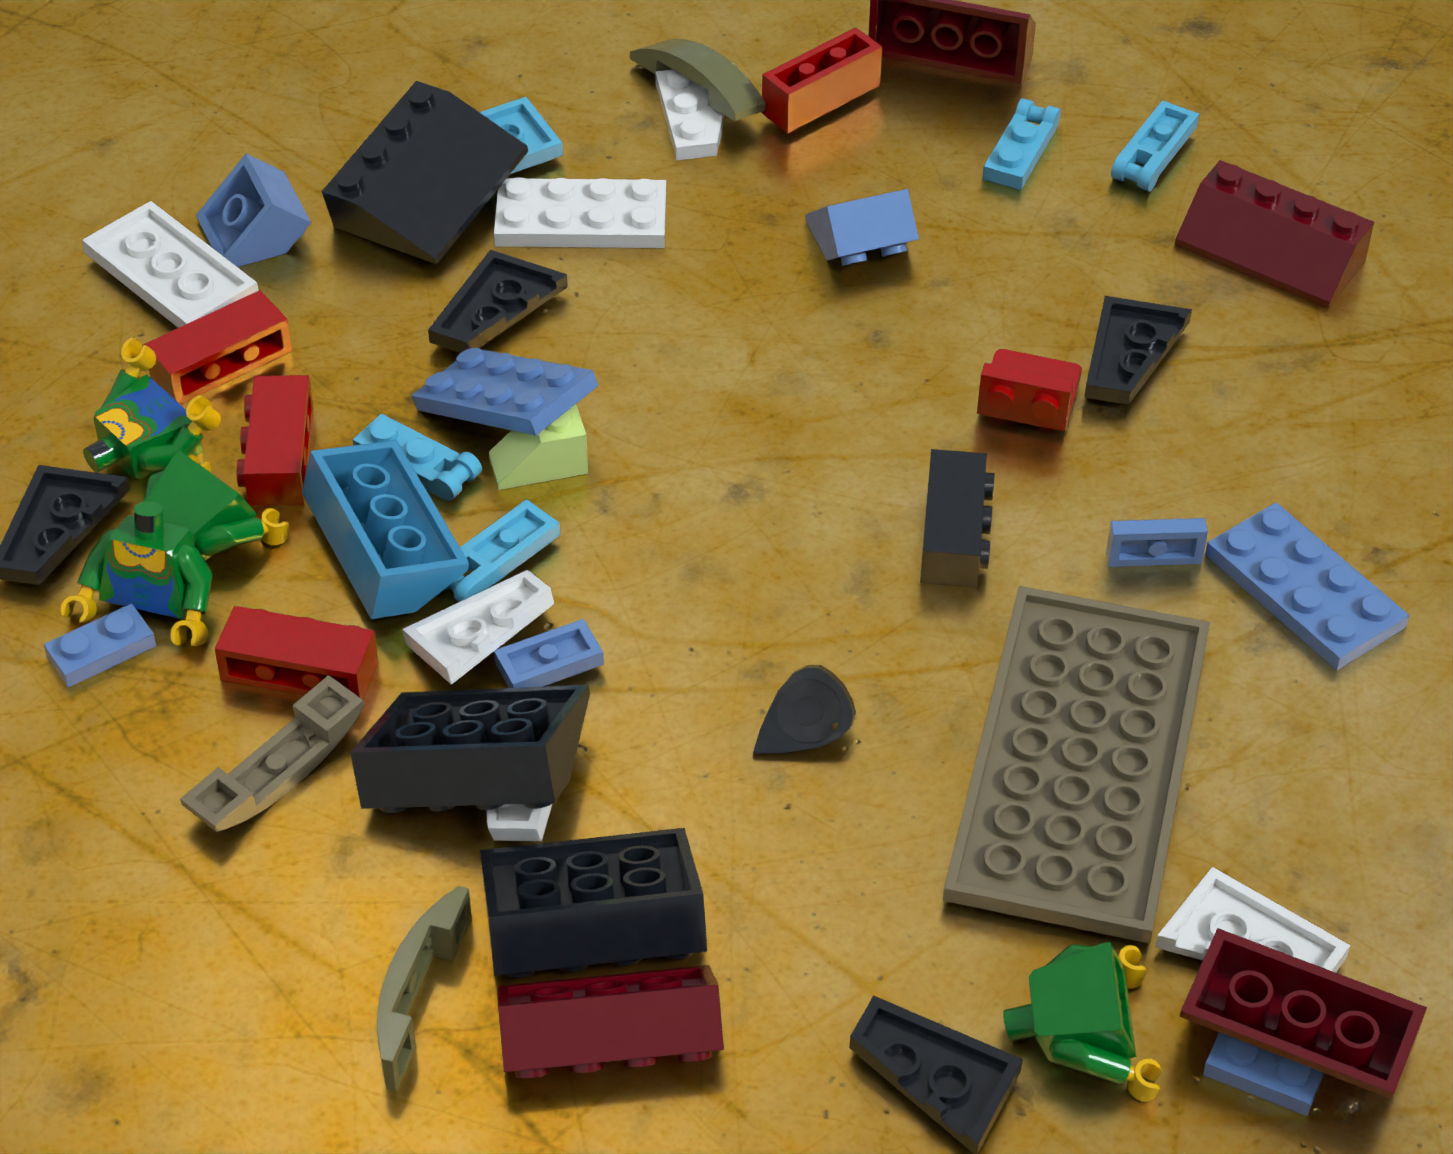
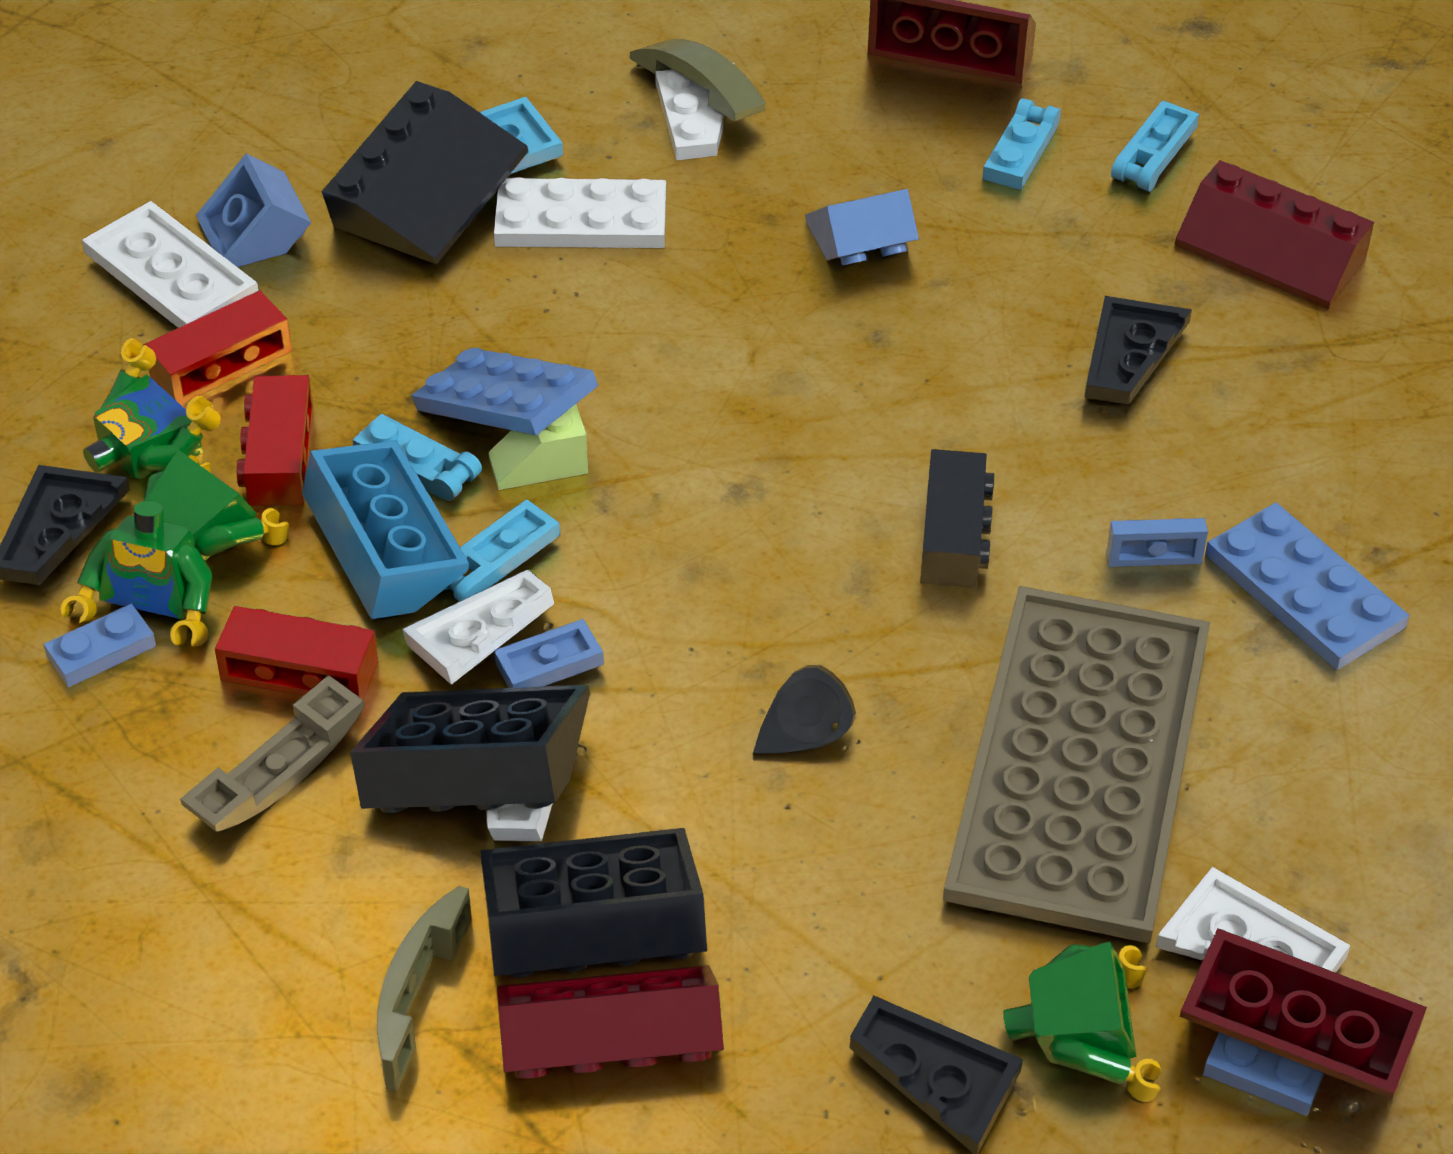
(494, 299): black wing -> none
(821, 79): red brick -> none
(1028, 389): red bracket -> none

